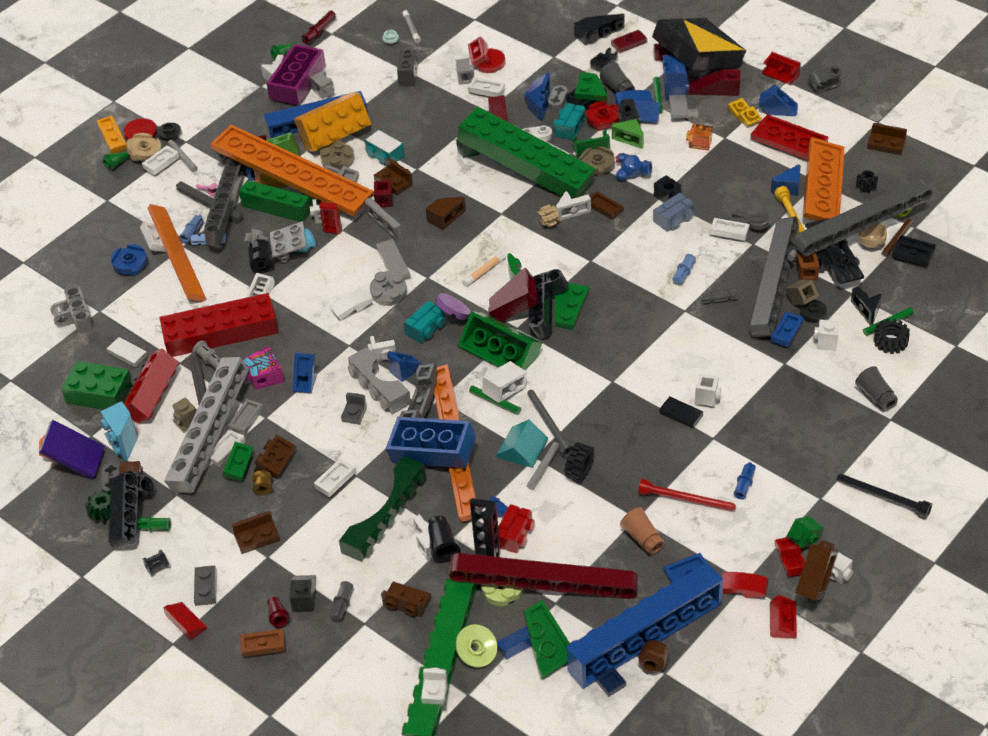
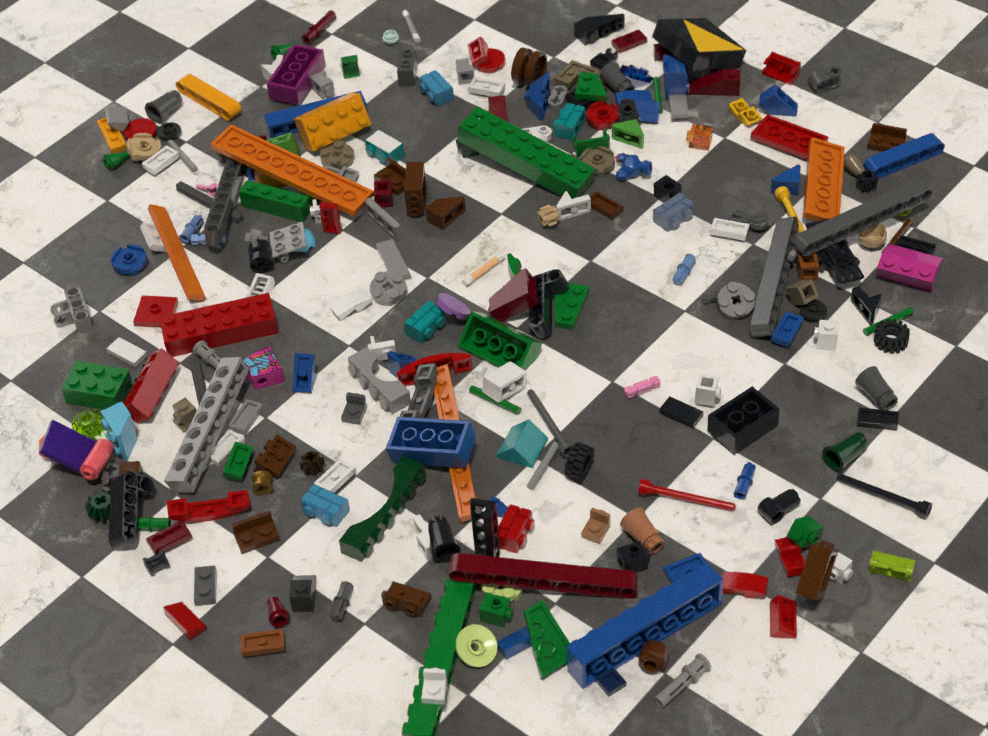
(88, 423): none -> clear neon green gear
(97, 459): none -> coral brick
(117, 117): none -> light grey slope
(153, 307): none -> red plate
(162, 106): none -> dark grey plant
(169, 537): none -> dark red plate
(208, 97): none -> light orange beam
(208, 510): none -> red slope
(311, 463): none -> dark brown gear
(325, 505): none -> dark azure brick
(349, 66): none -> green slope
(415, 189): none -> reddish brown window
(436, 88): none -> dark azure brick
(457, 361): none -> red slope
(495, 610): none -> green brick
(528, 66): none -> reddish brown wheel
(571, 73): none -> dark tan plate
(596, 526): none -> medium nougat bracket
(633, 557): none -> black brick
(636, 73): none -> clear blue plate
(642, 386): none -> bright pink axle
(689, 675): none -> light grey pin
(739, 291): none -> light grey plate
(743, 419): none -> black brick
(775, 508): none -> black piece
(844, 451): none -> dark green plant
(853, 164): none -> dark tan cone
(878, 419): none -> black tile
(891, 565): none -> lime hinge
(904, 155): none -> blue beam
(909, 267): none -> dark pink slope

